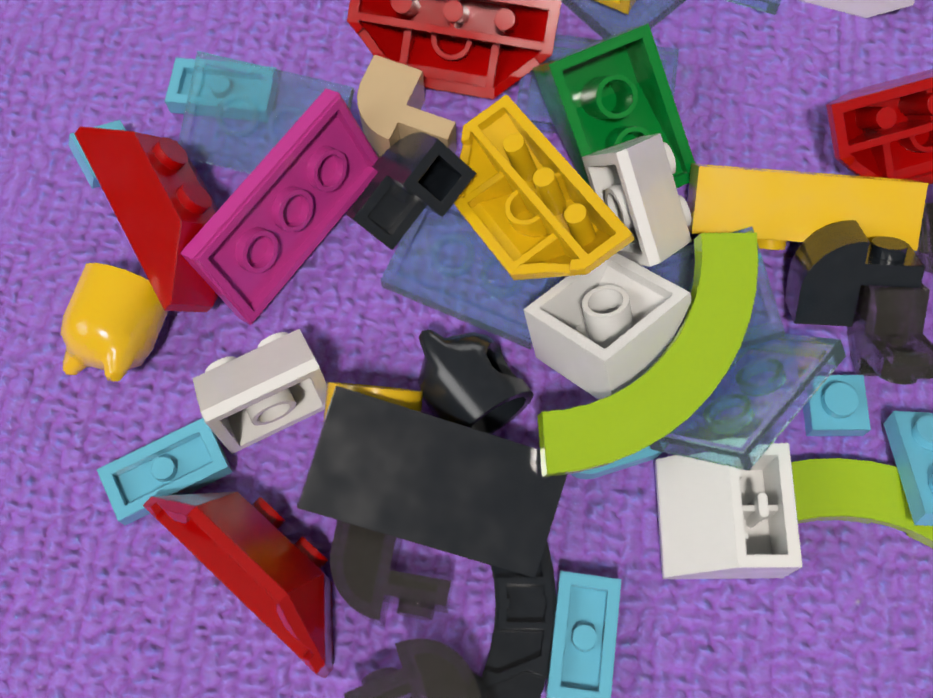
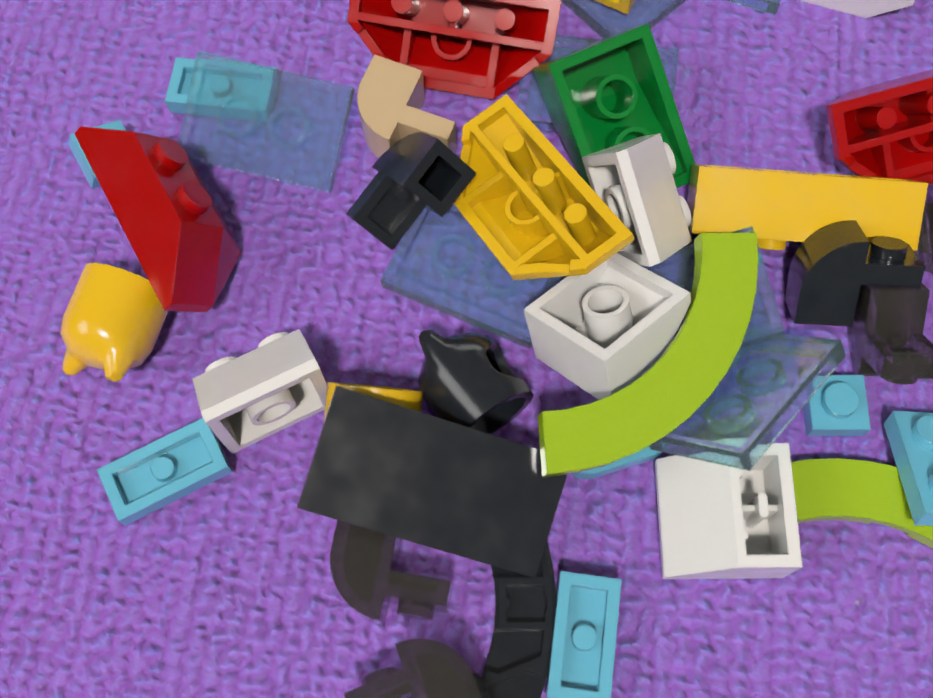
(259, 566): red wedge -> none
(284, 208): dark pink tile -> none

